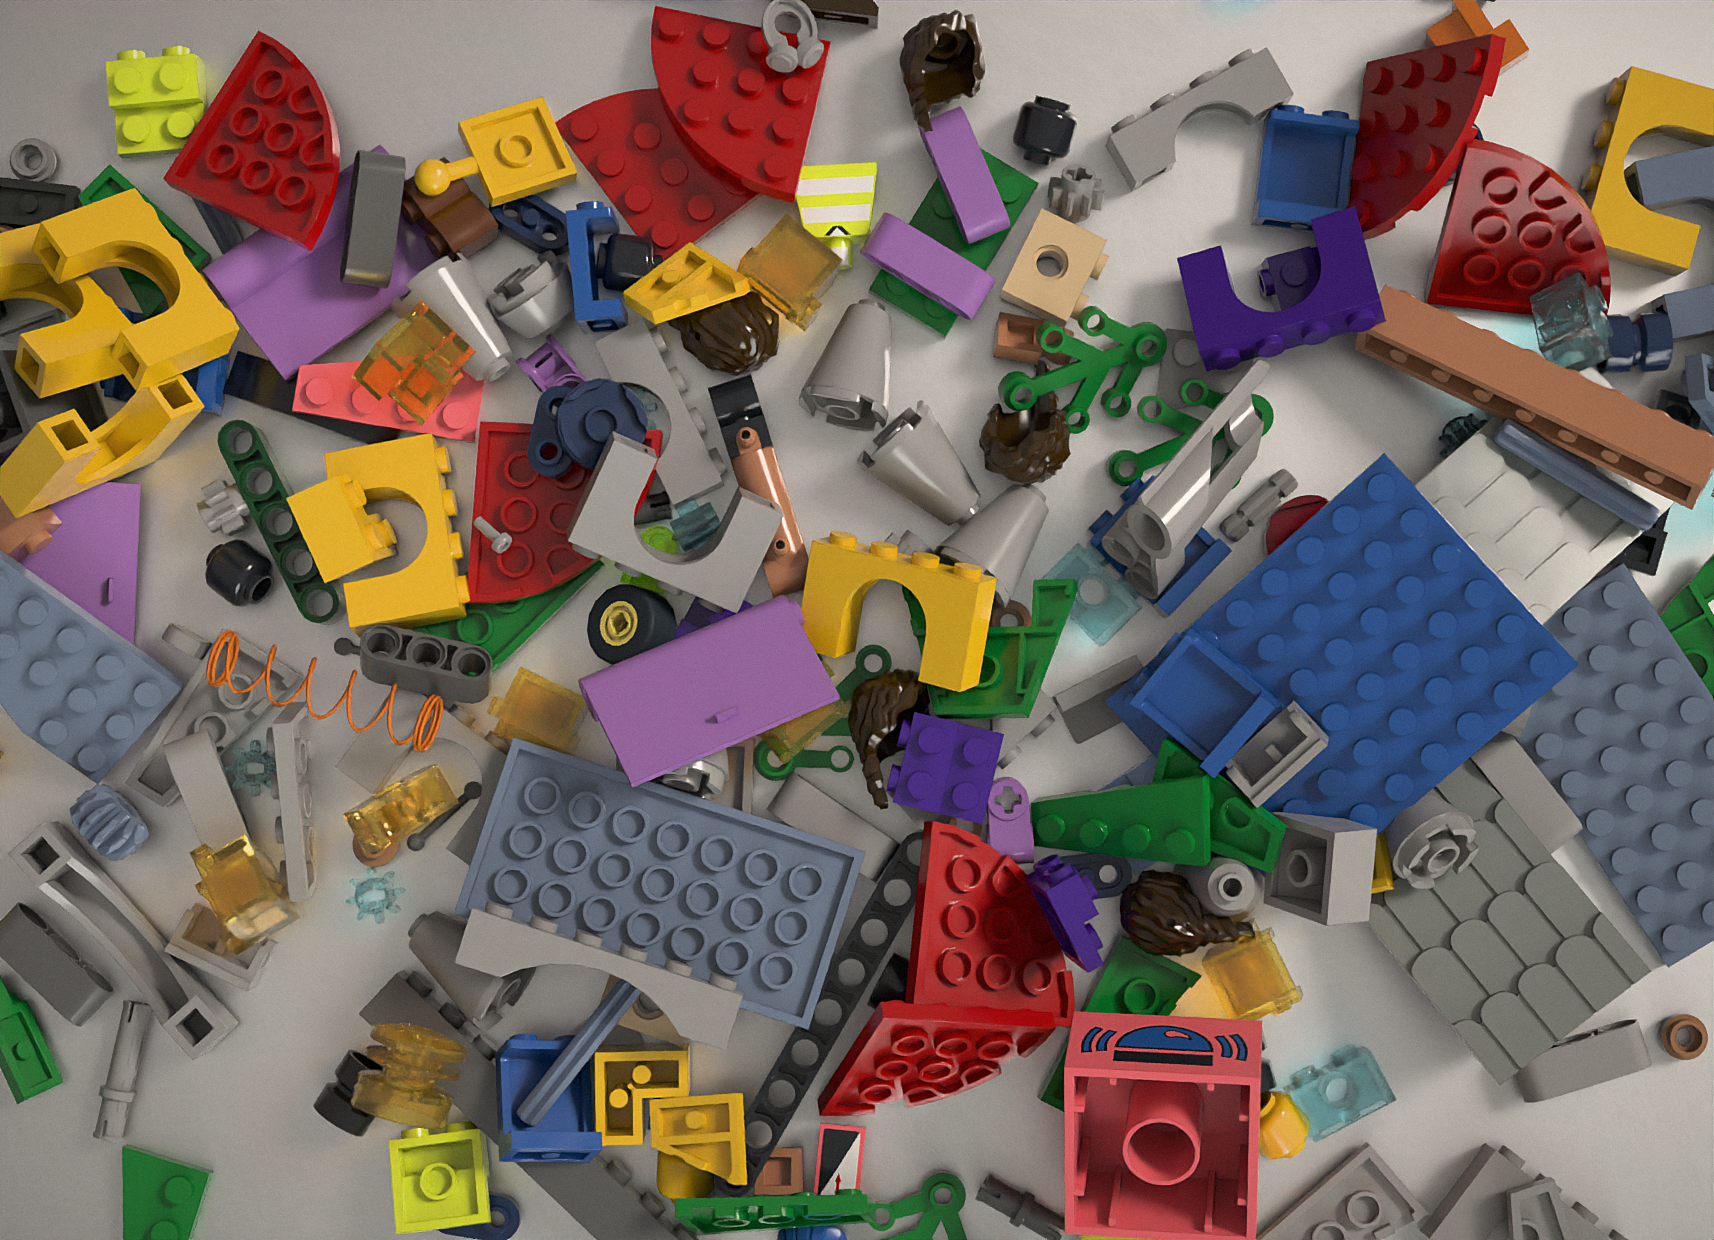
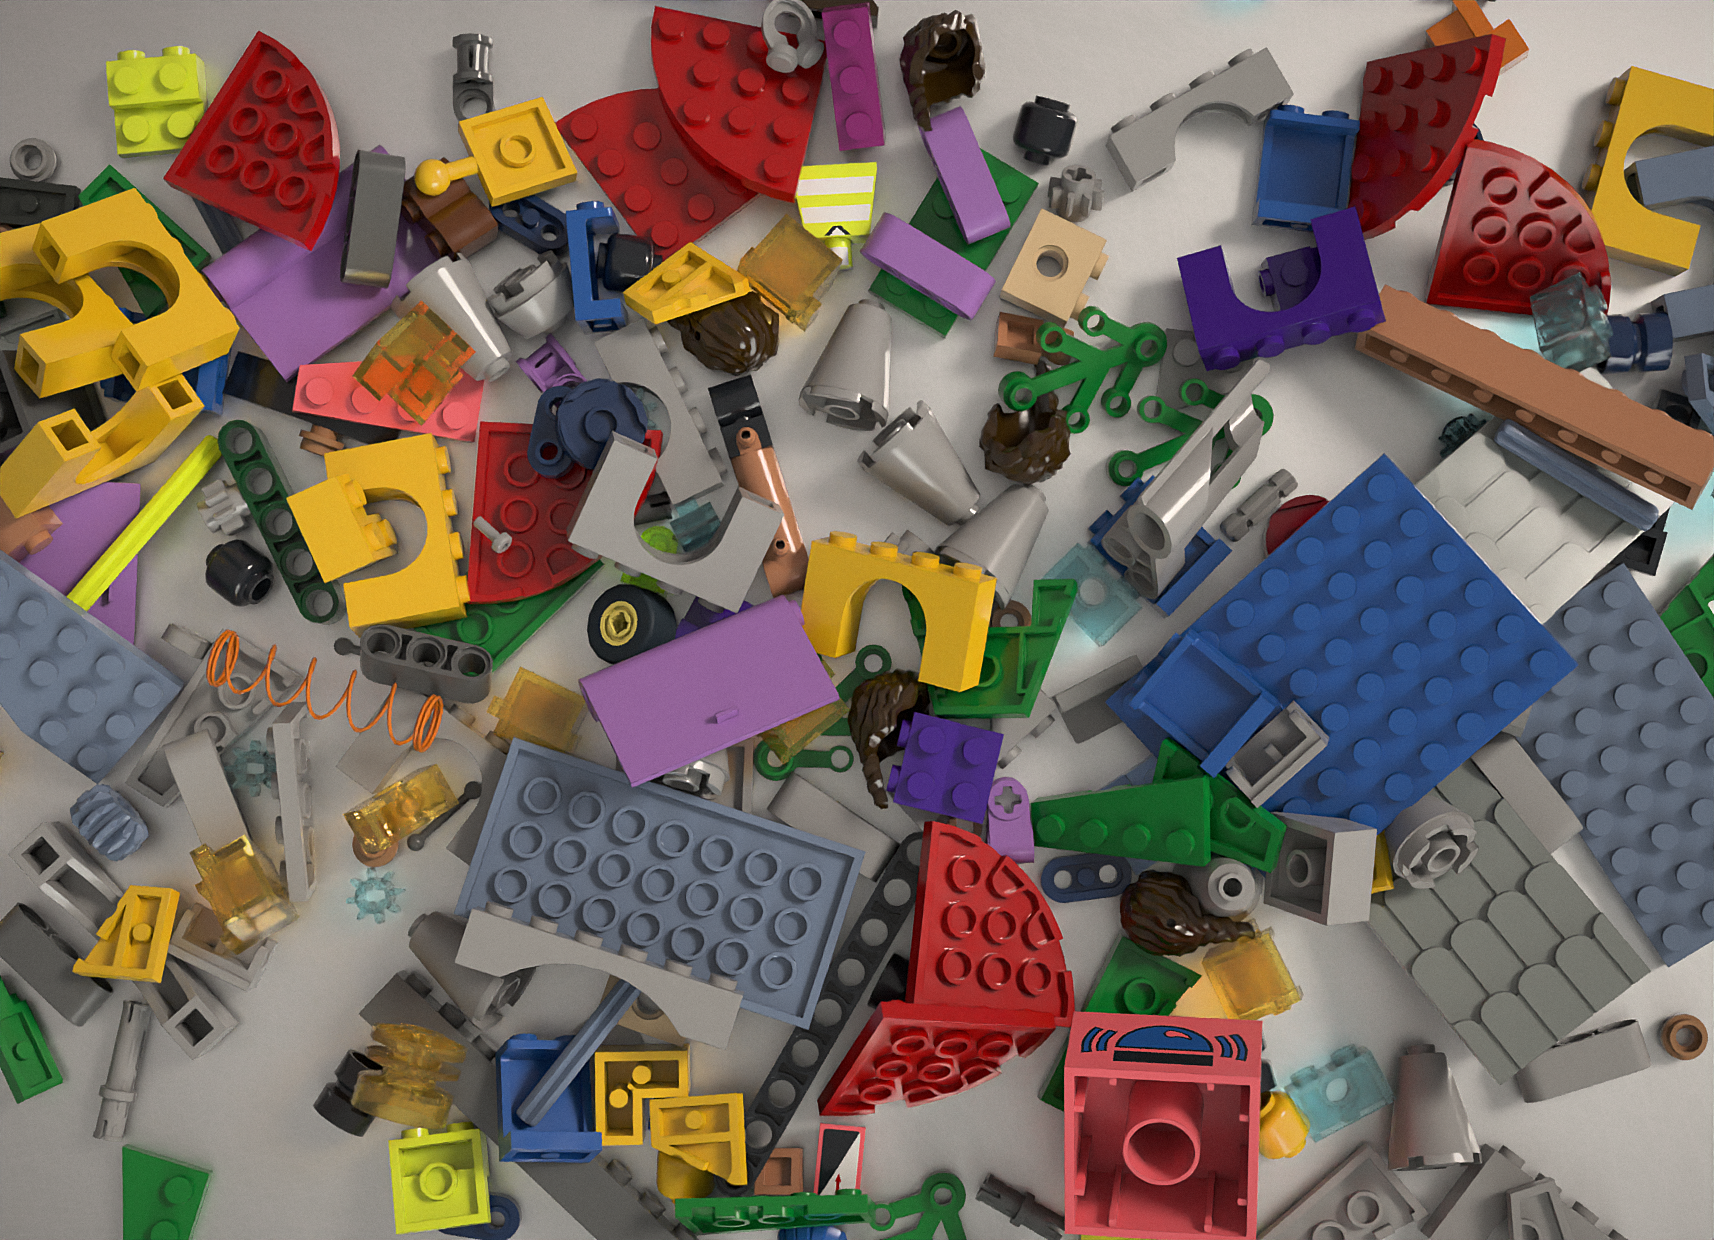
(134, 937): none -> yellow wing
(146, 523): none -> neon yellow axle
(319, 440): none -> medium nougat plate
(470, 80): none -> dark grey connector
(854, 76): none -> magenta brick
(1066, 904): dark purple plate -> none
(1429, 1115): none -> light grey cone

